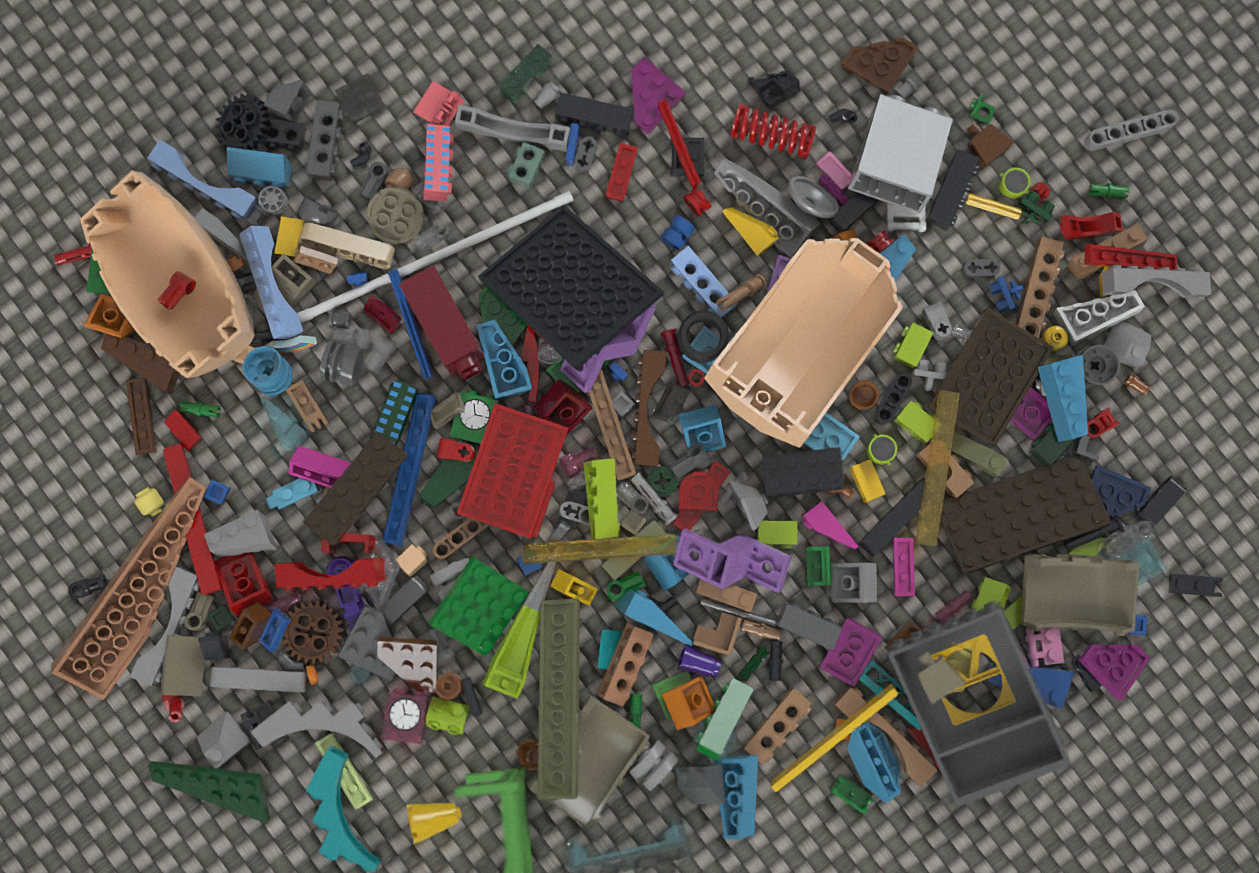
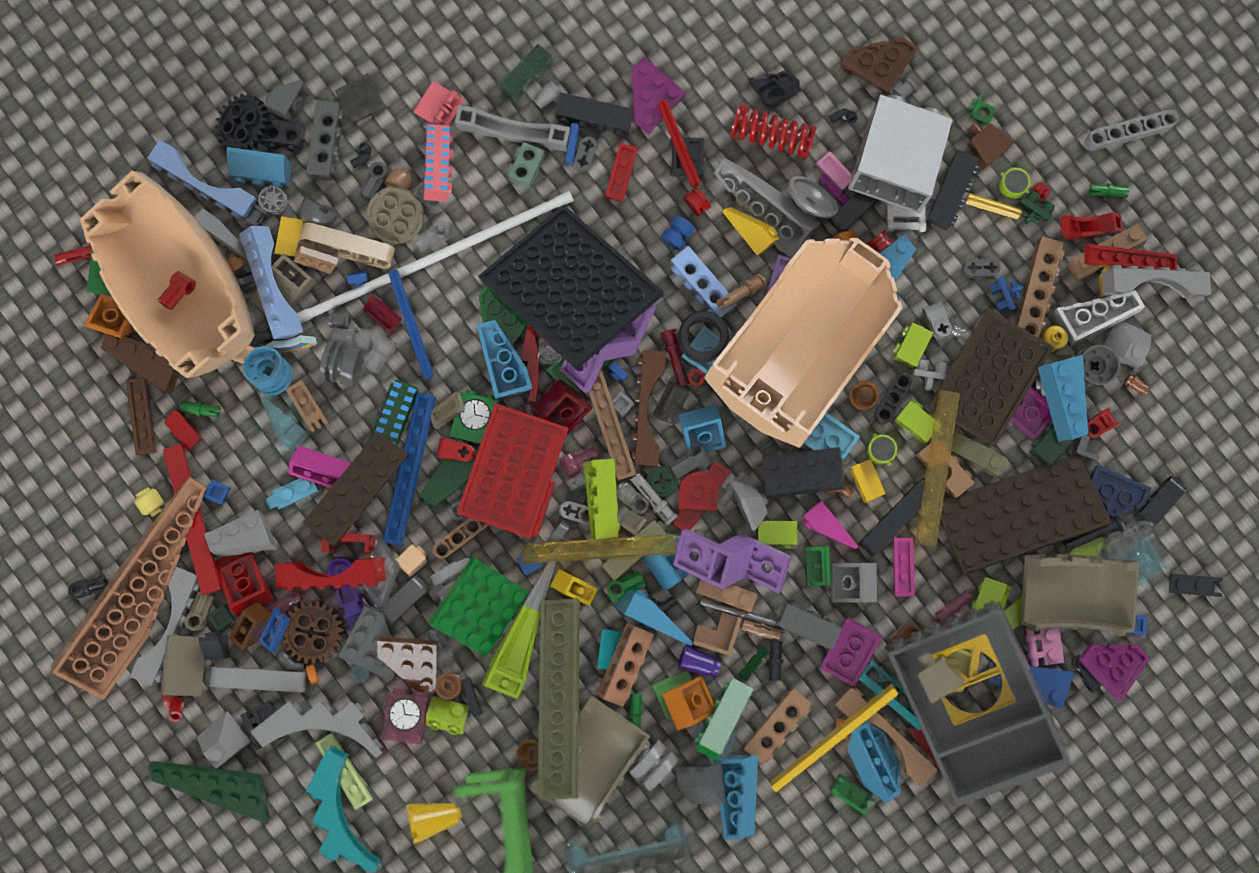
(443, 323): dark red brick -> none

